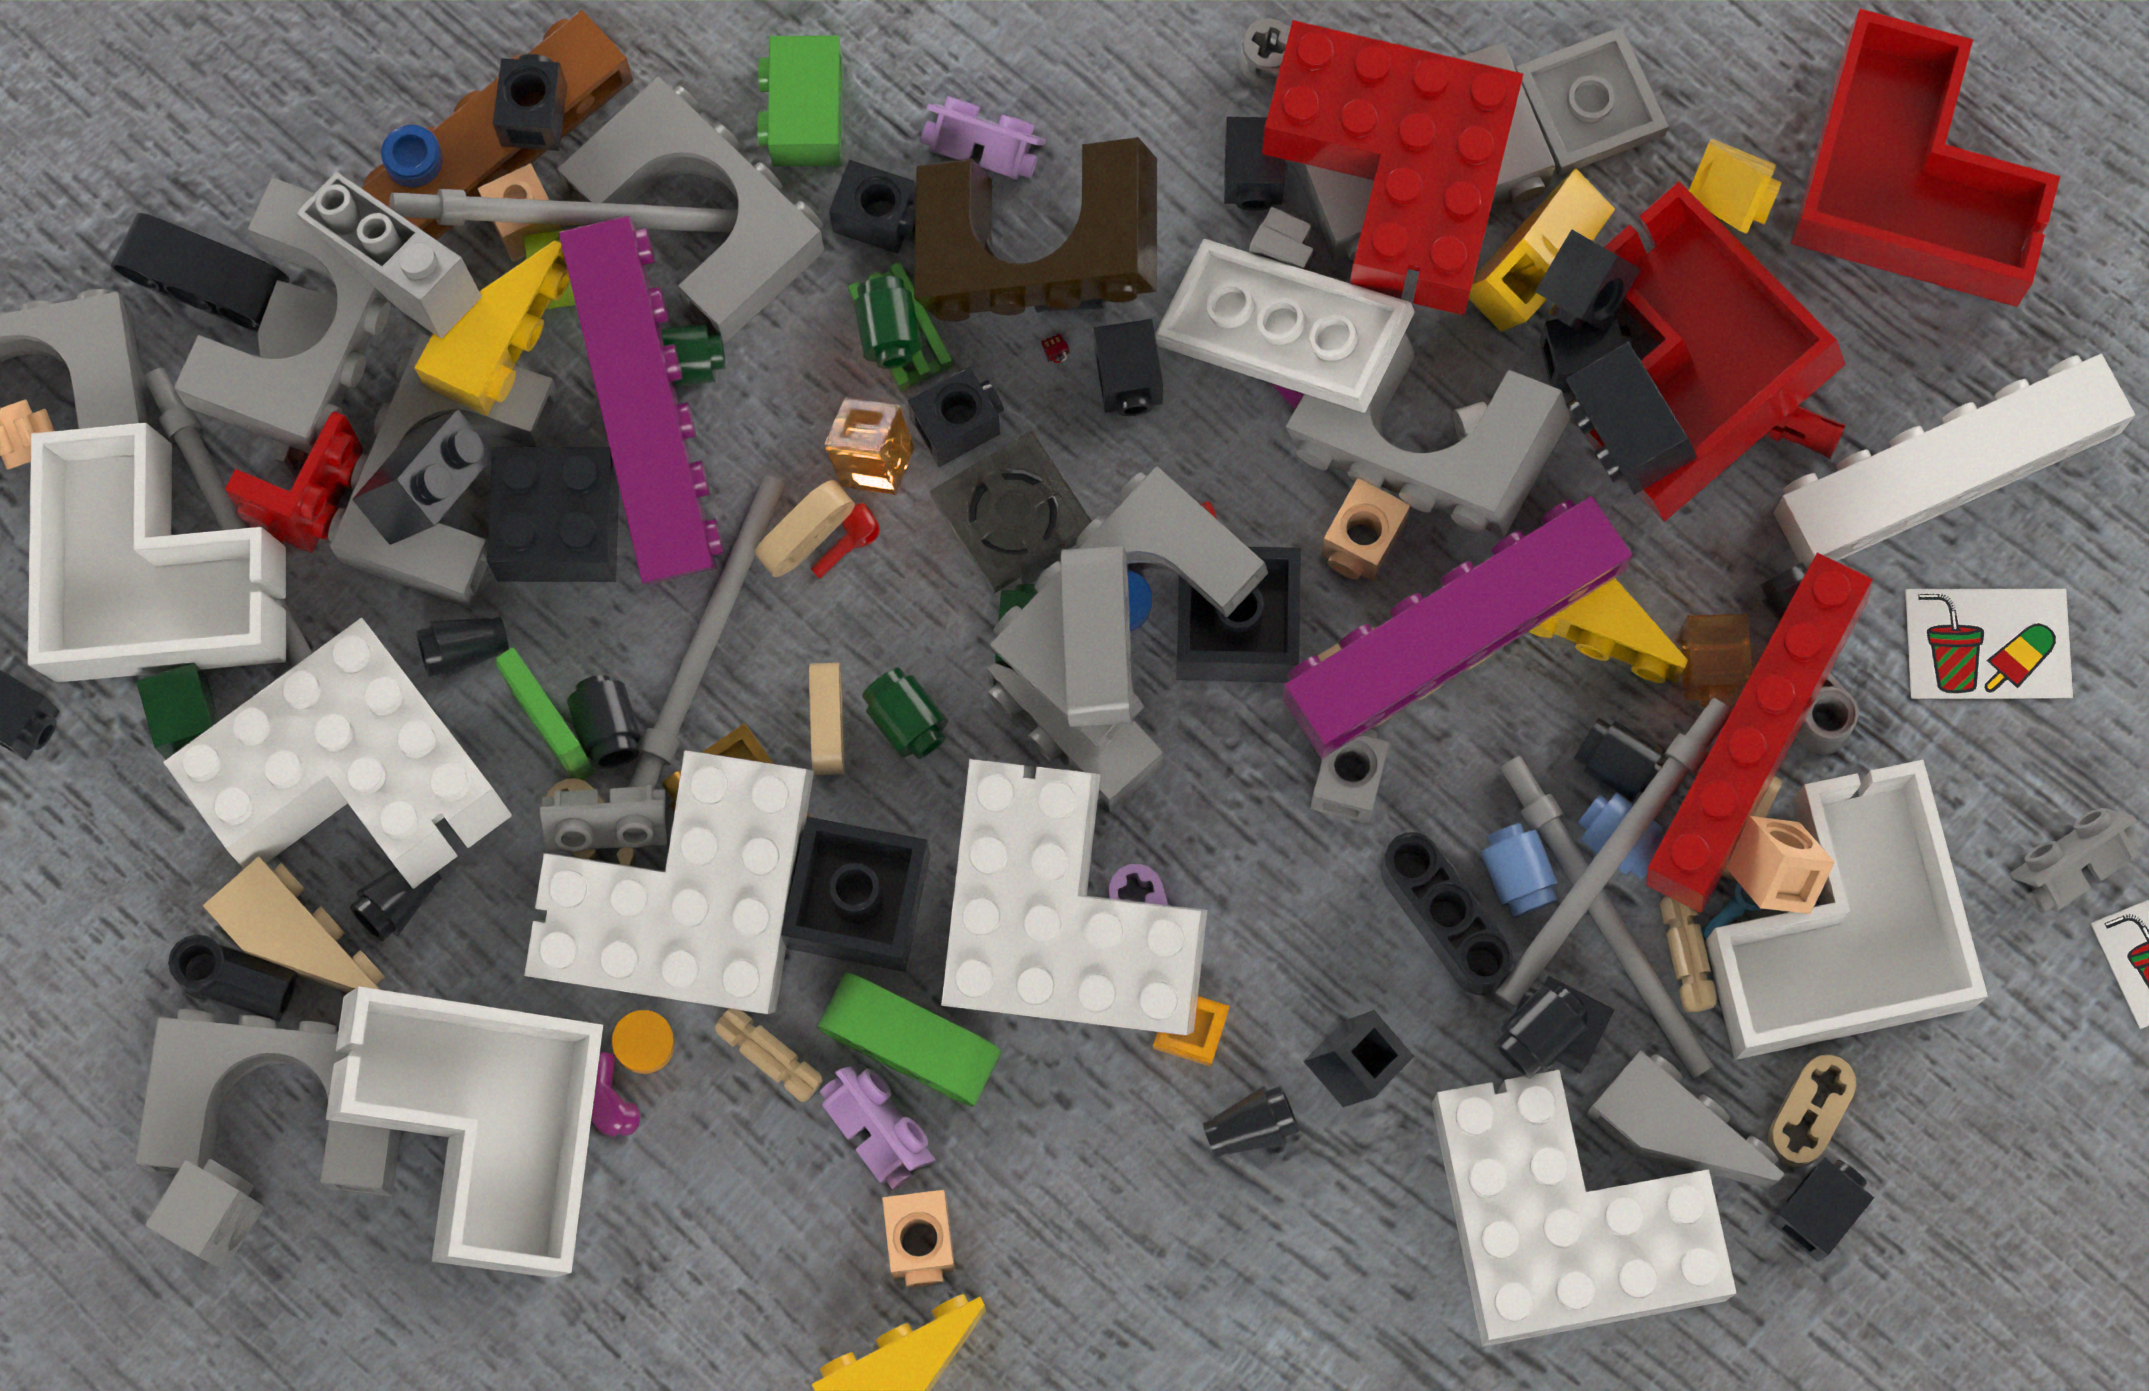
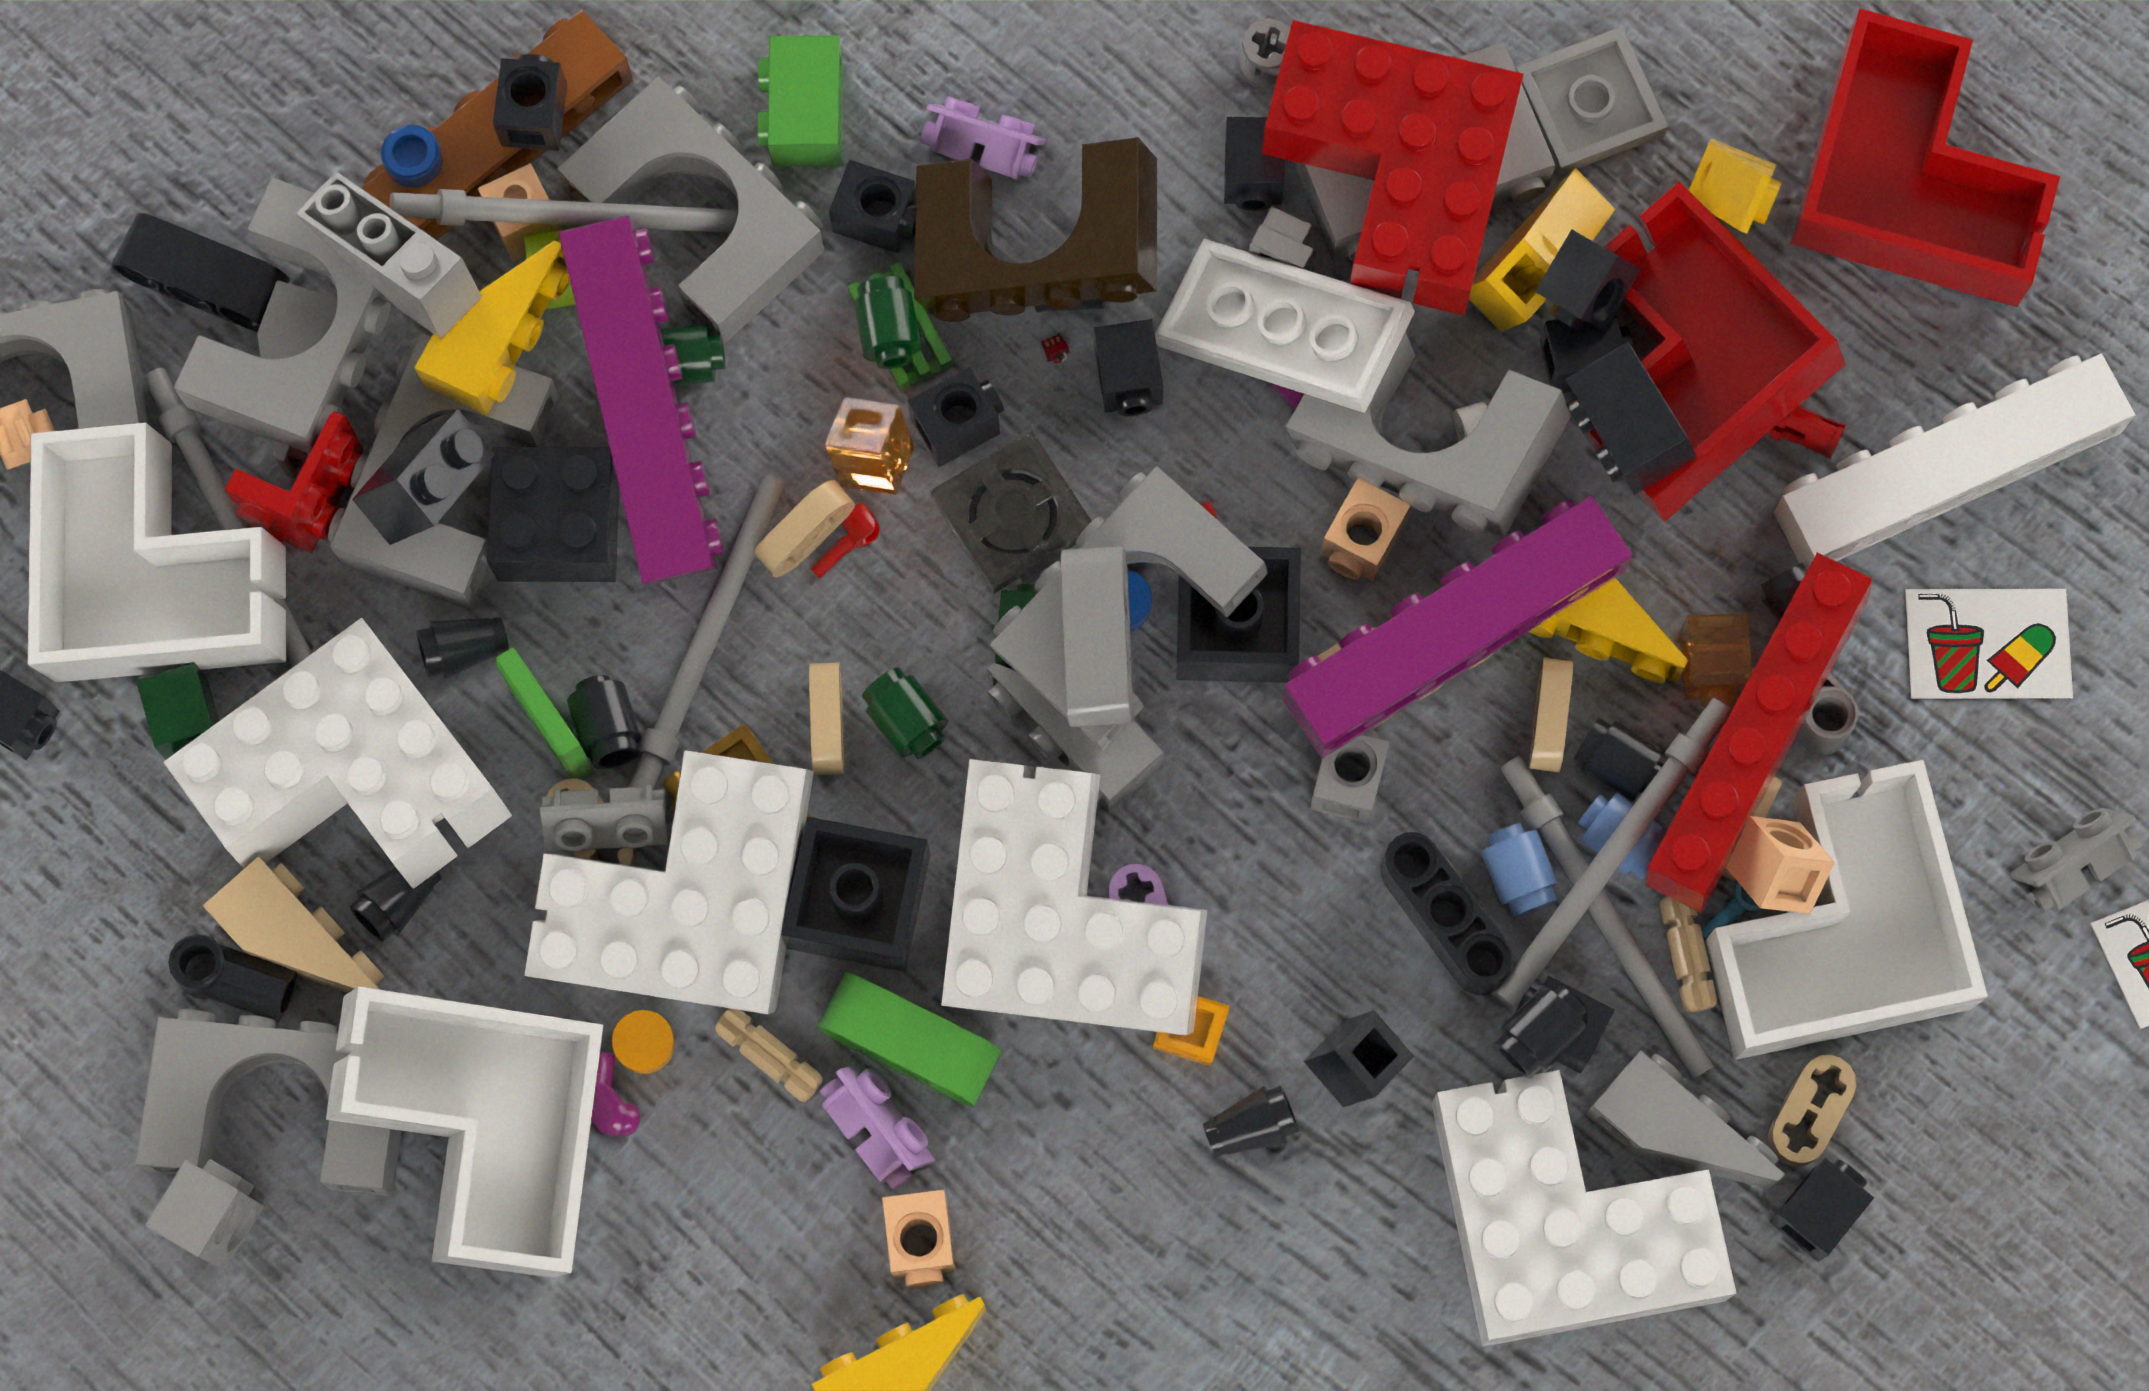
(1550, 715): none -> tan beam

